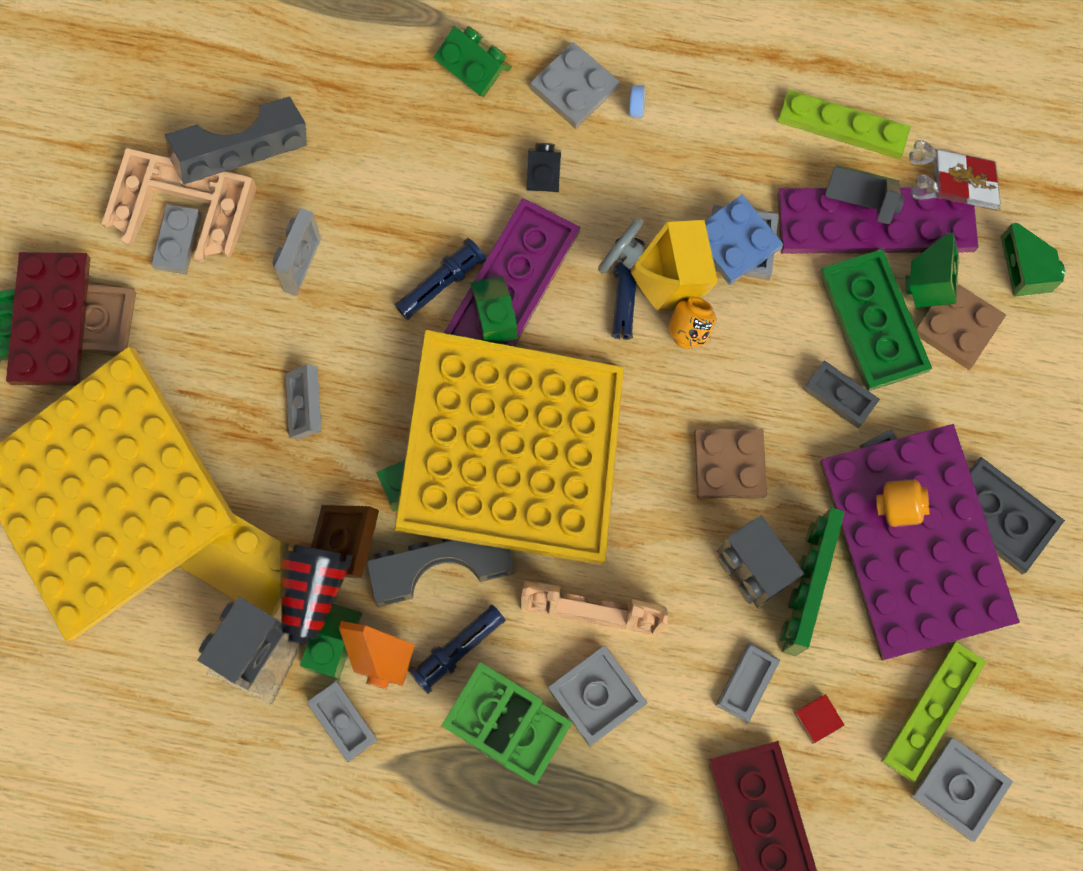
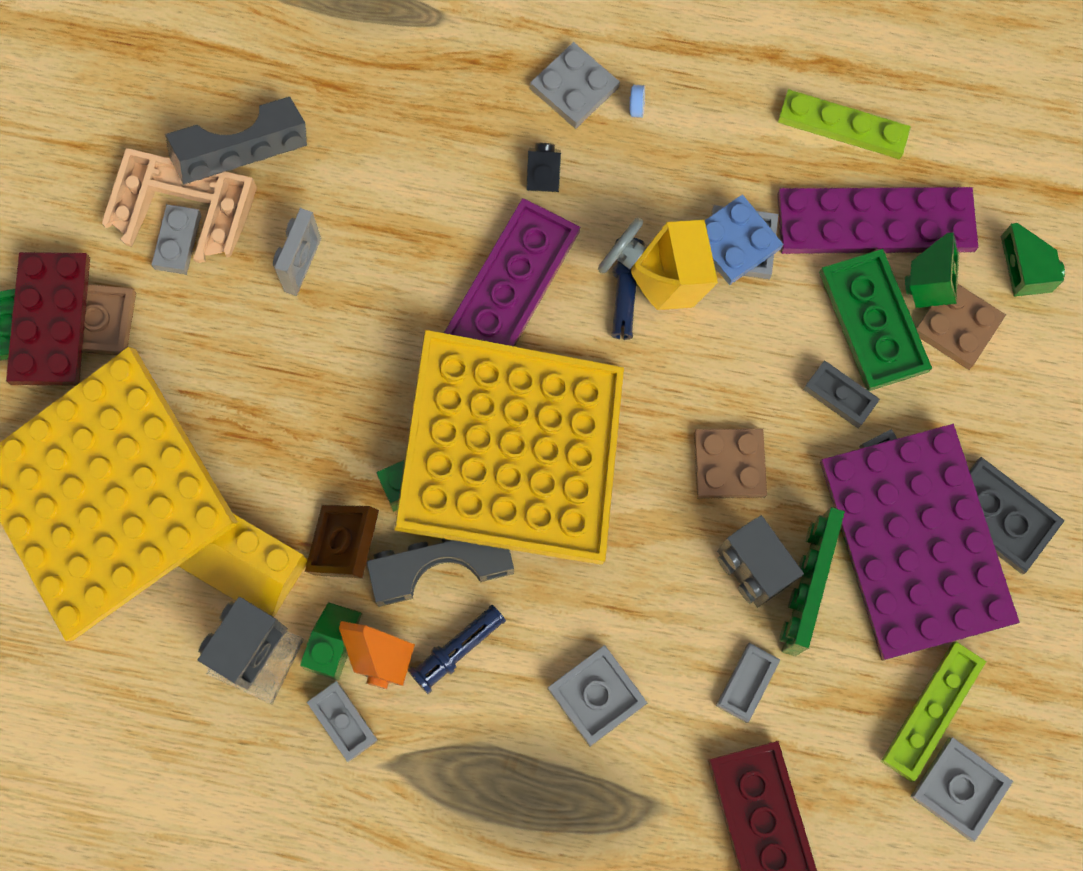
(303, 402): light grey plate -> none
(308, 589): black cone -> none
(451, 270): dark blue pin -> none
(471, 59): green bracket -> none
(494, 310): green slope -> none
(507, 723): bright green bracket -> none
(638, 617): light nougat wedge -> none
(692, 323): light orange head -> none
(819, 719): red tile -> none
(867, 191): dark grey bracket -> none
(903, 502): light orange head -> none
(956, 177): flag -> none

